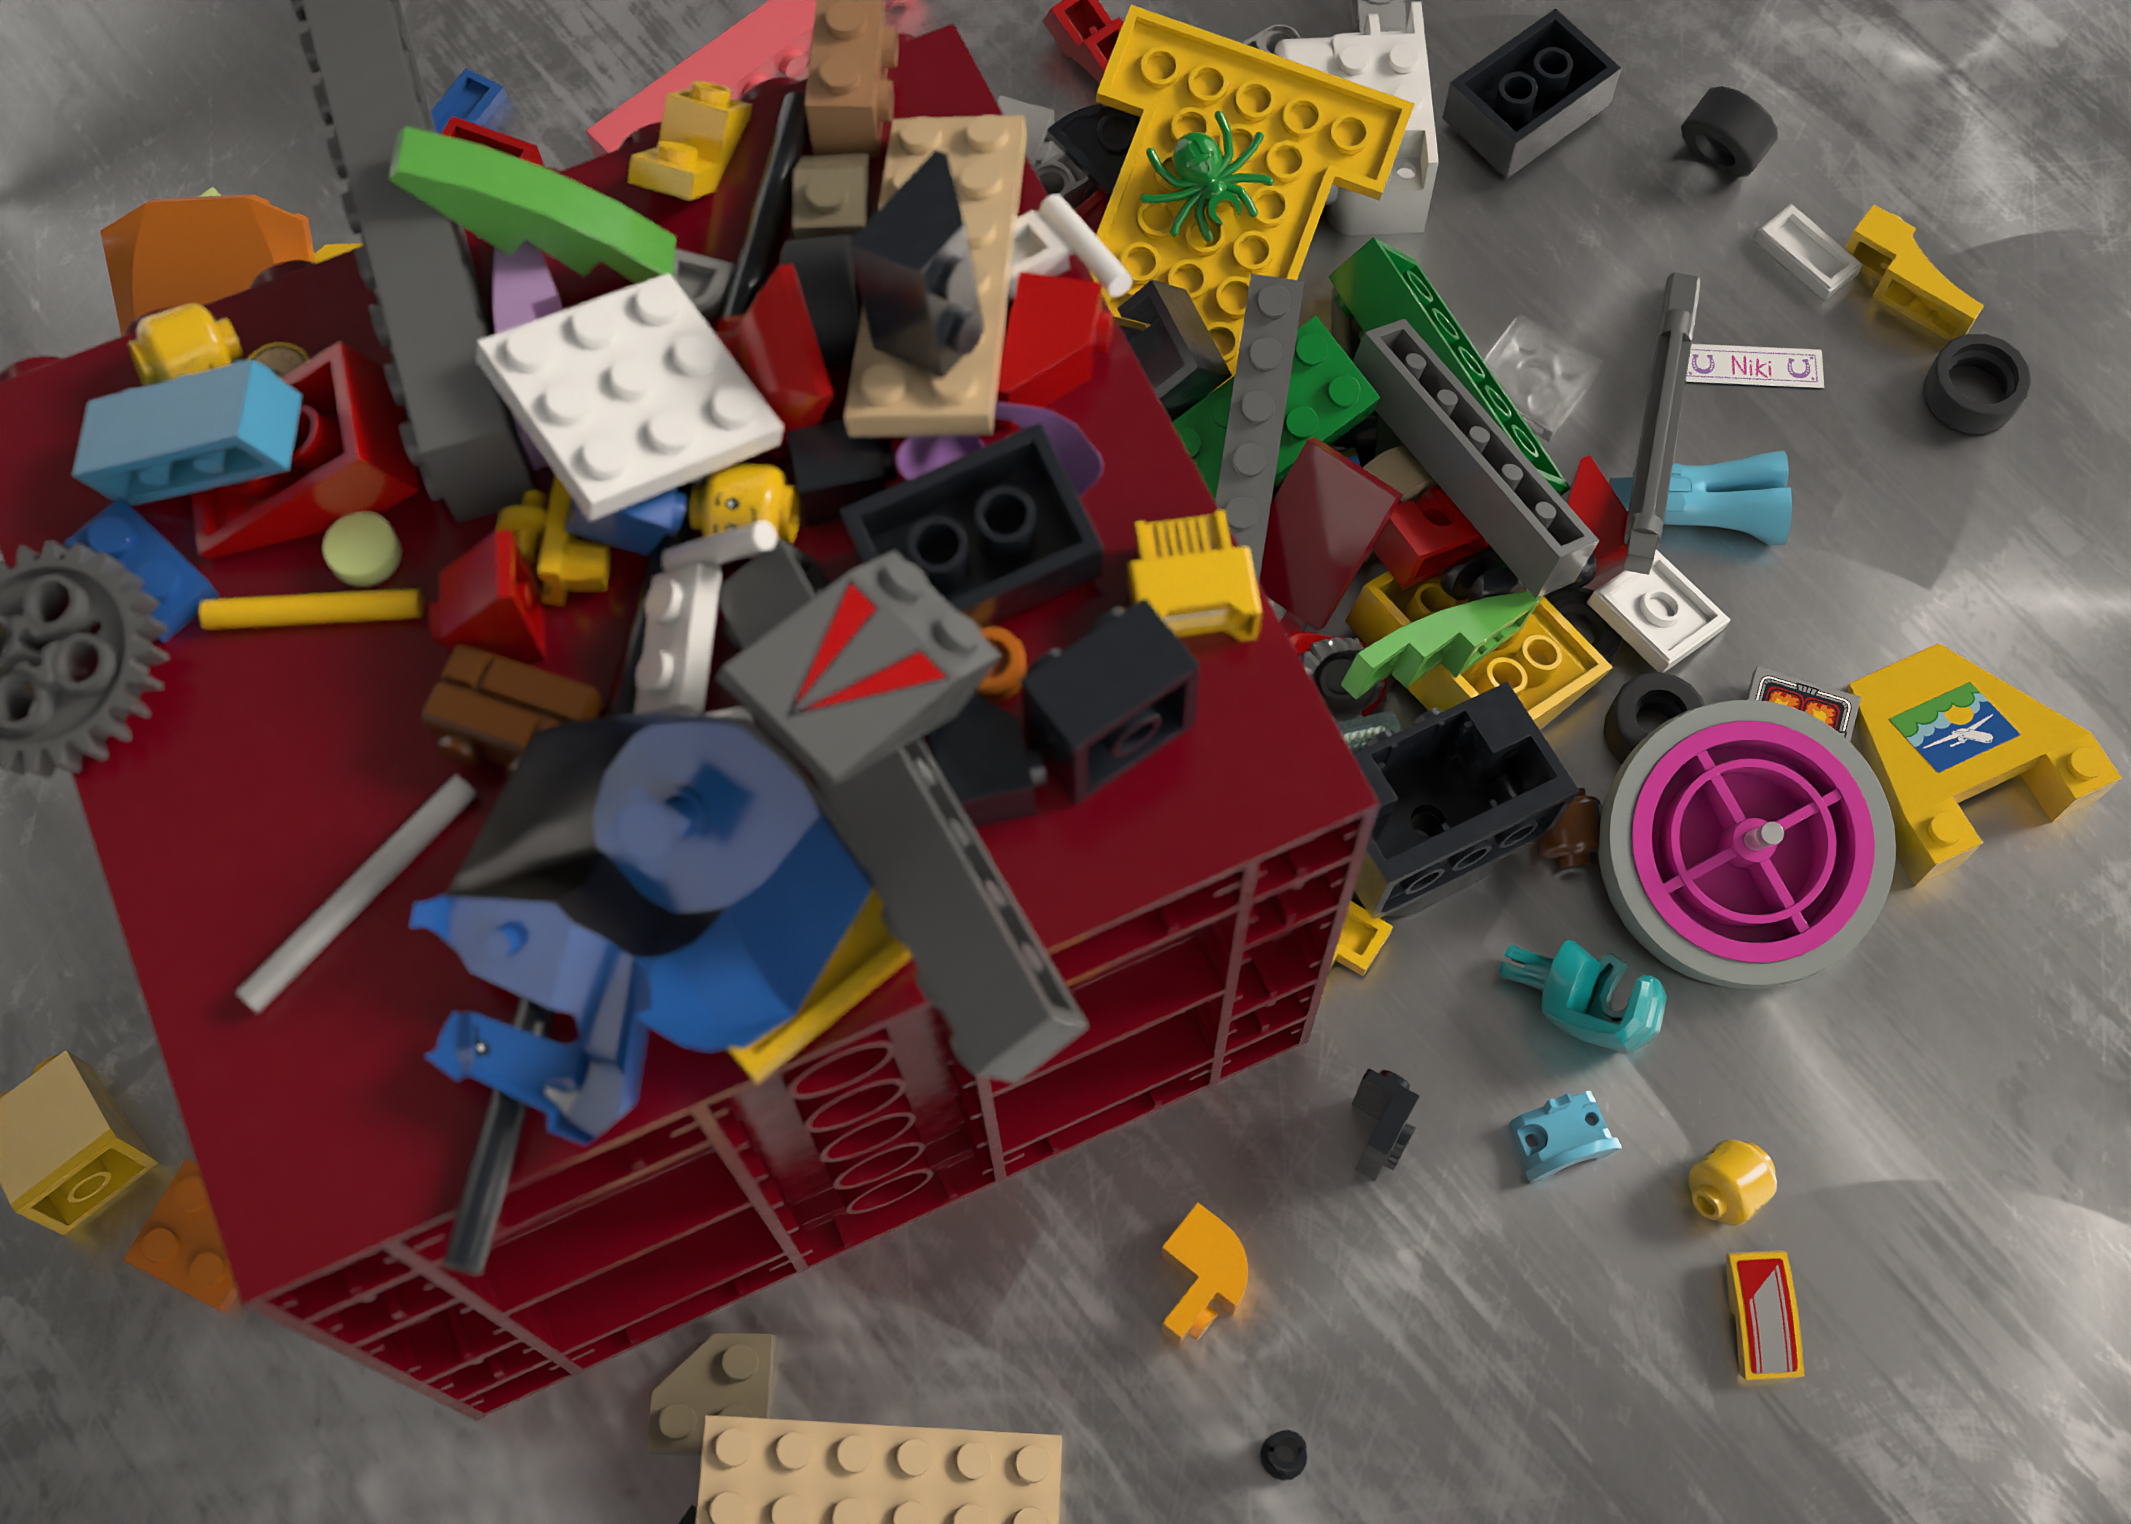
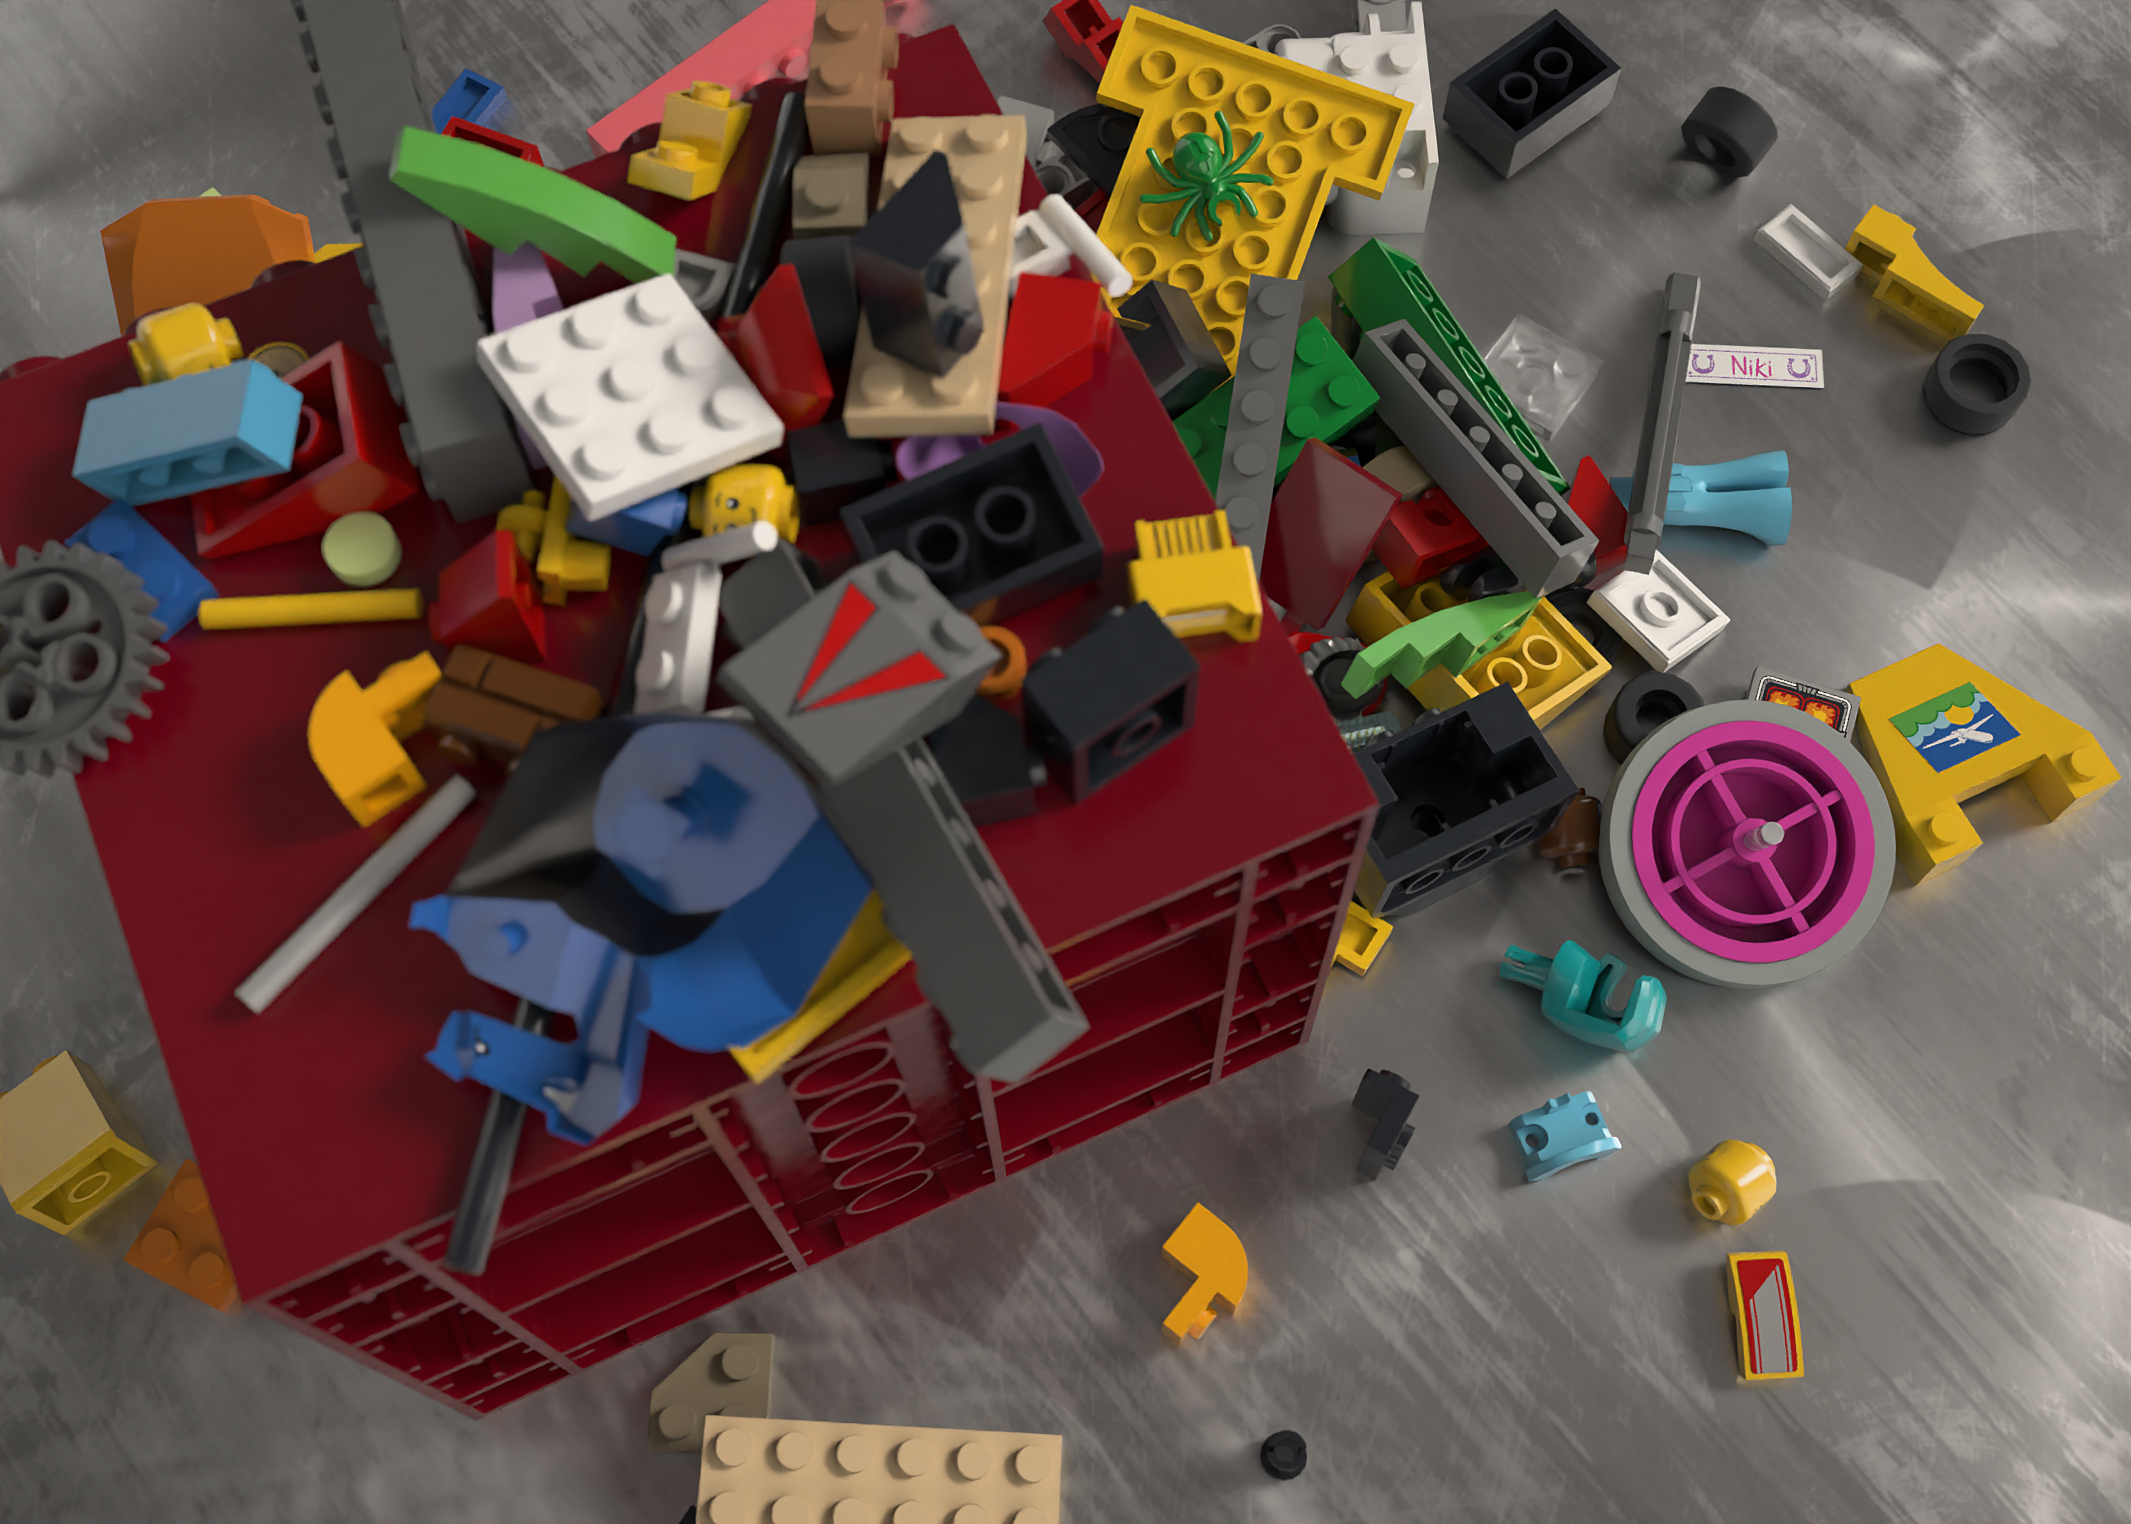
(359, 735): none -> light orange brick

